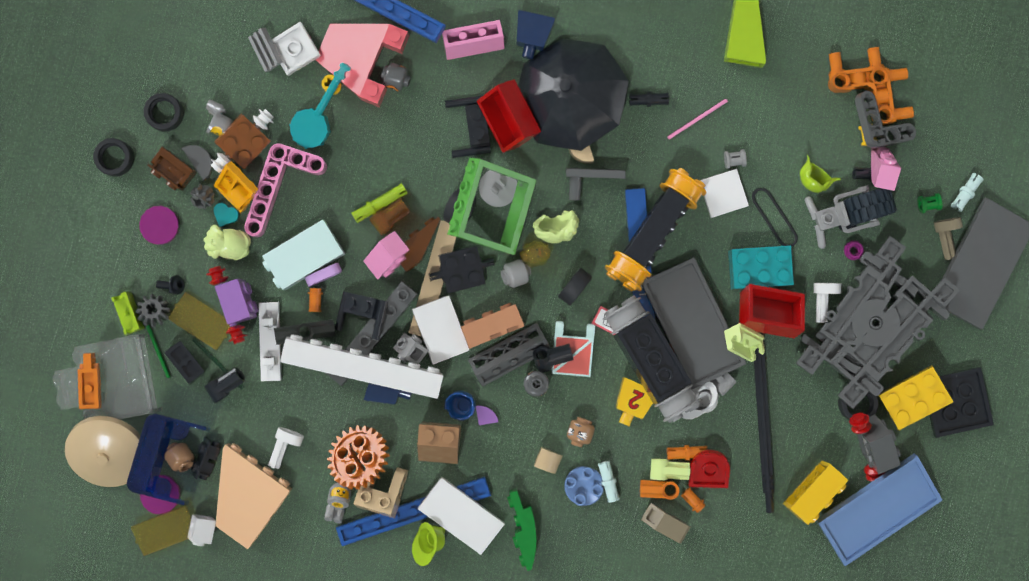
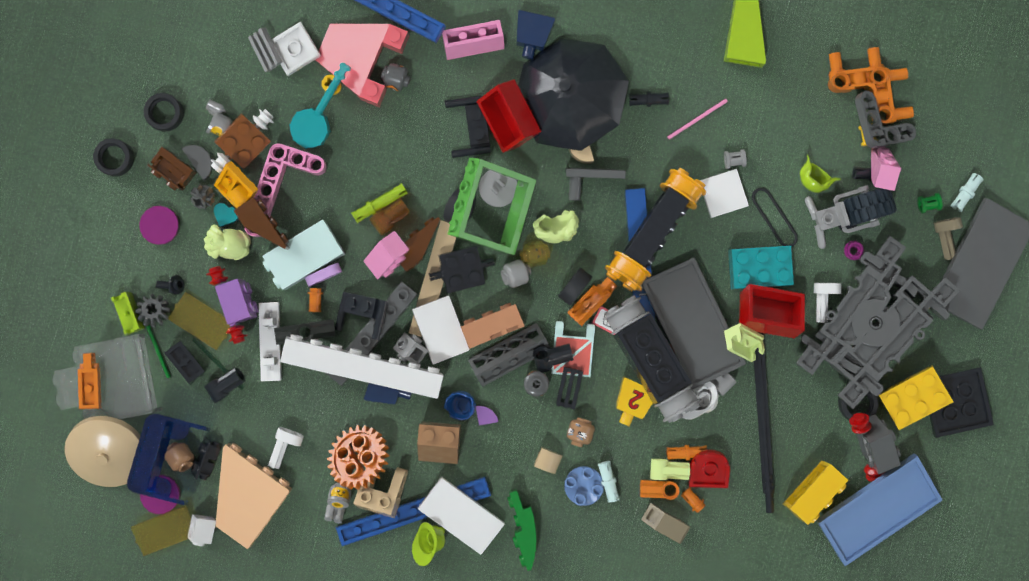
(254, 218): none -> reddish brown slope
(565, 404): none -> black tile
(592, 301): none -> orange hinge

